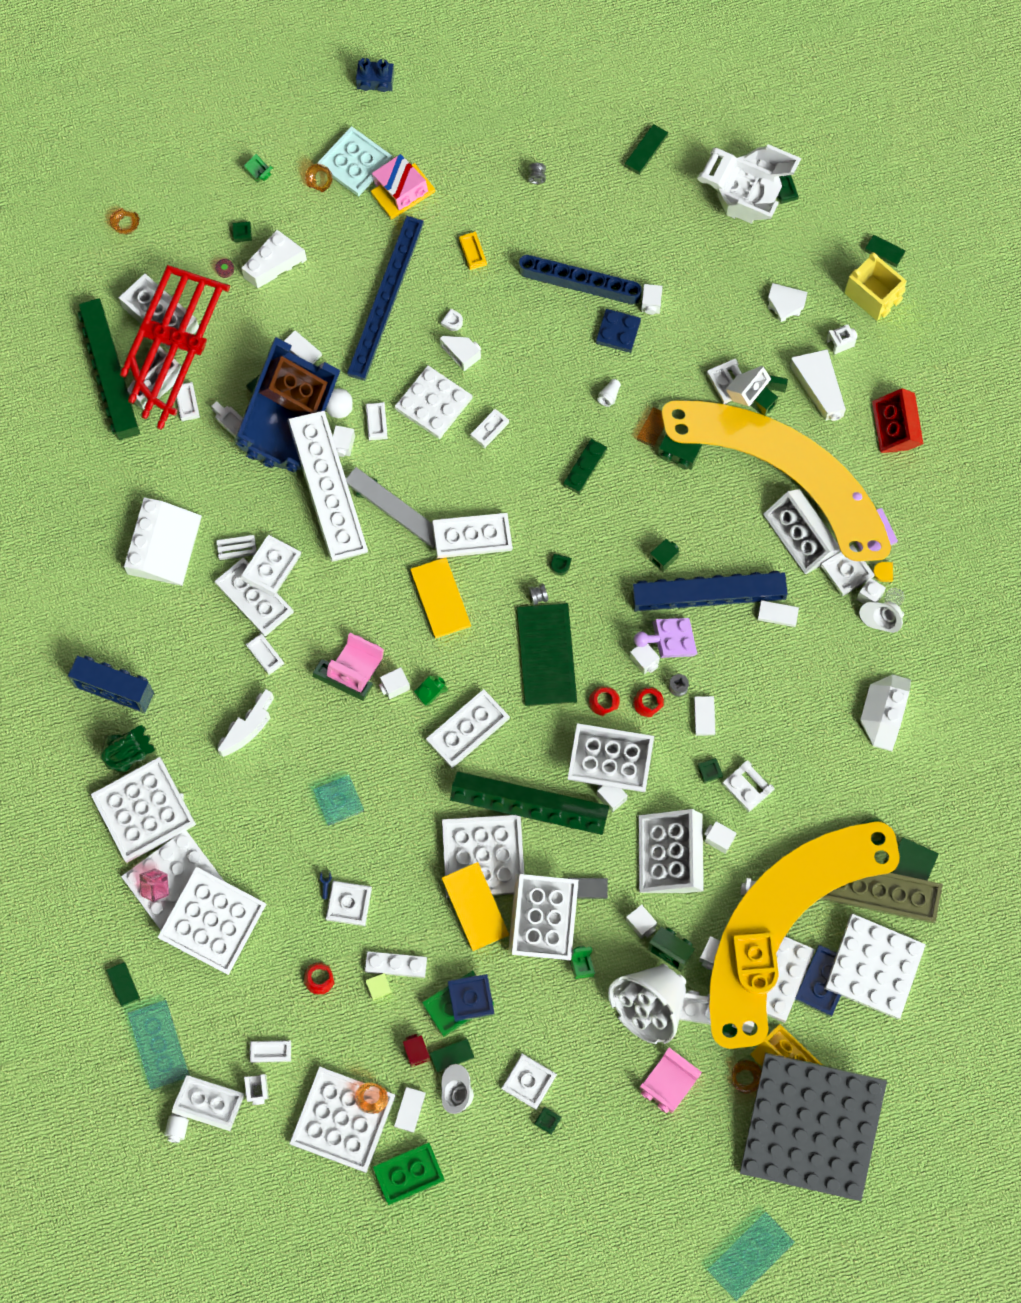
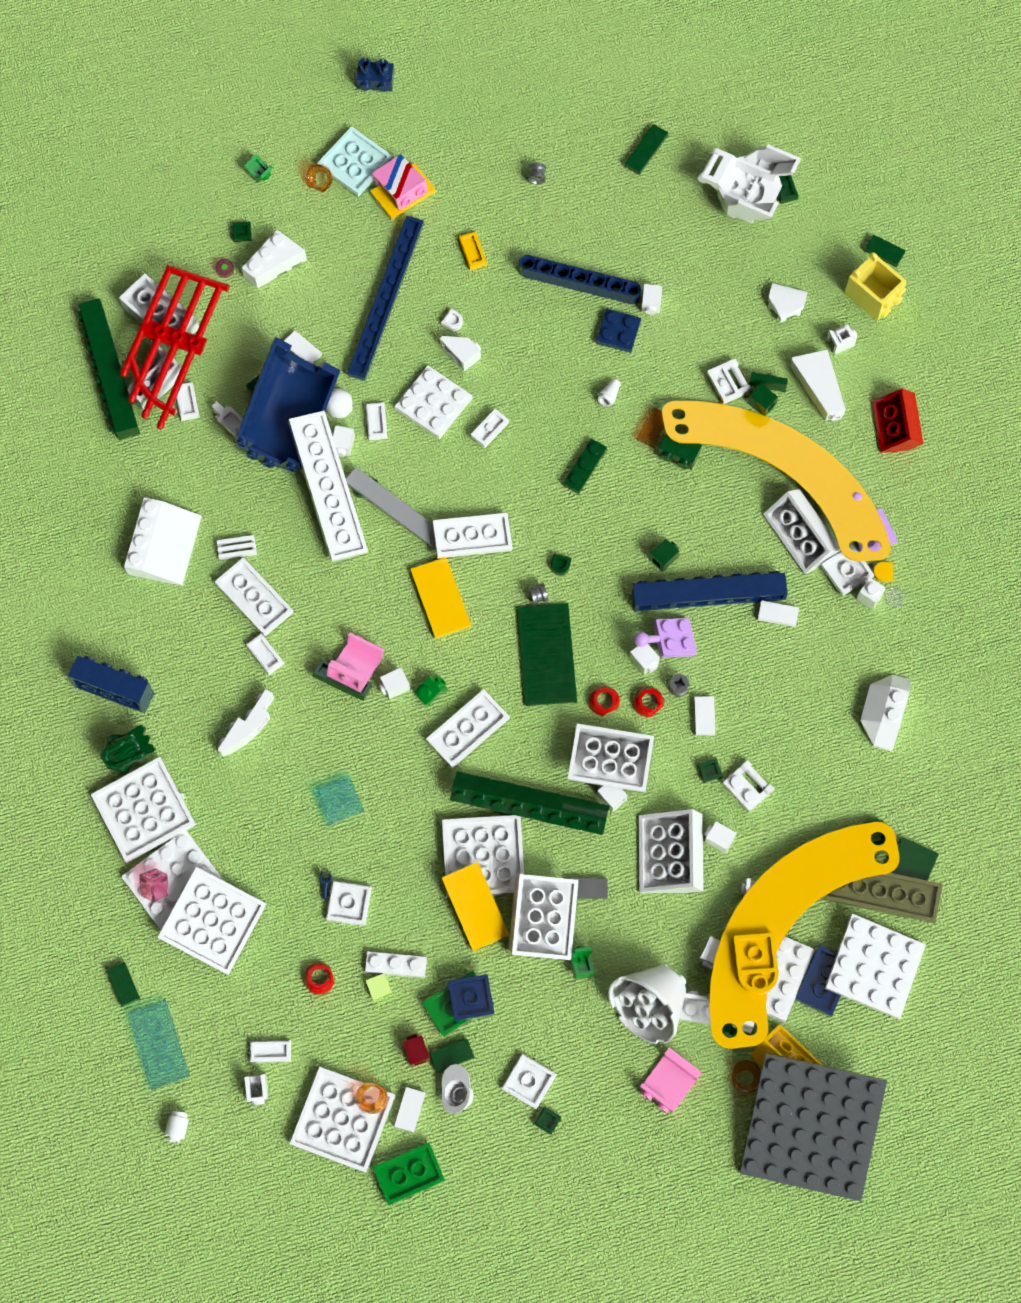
(118, 215): clear orange piece -> none
(208, 1103): white plate -> none
(270, 565): white plate -> none
(292, 387): reddish brown brick -> none
(641, 922): white brick -> none
(671, 948): dark green slope -> none
(748, 385): white slope -> none
(750, 1256): clear light blue tile -> none
(882, 616): white piece -> none

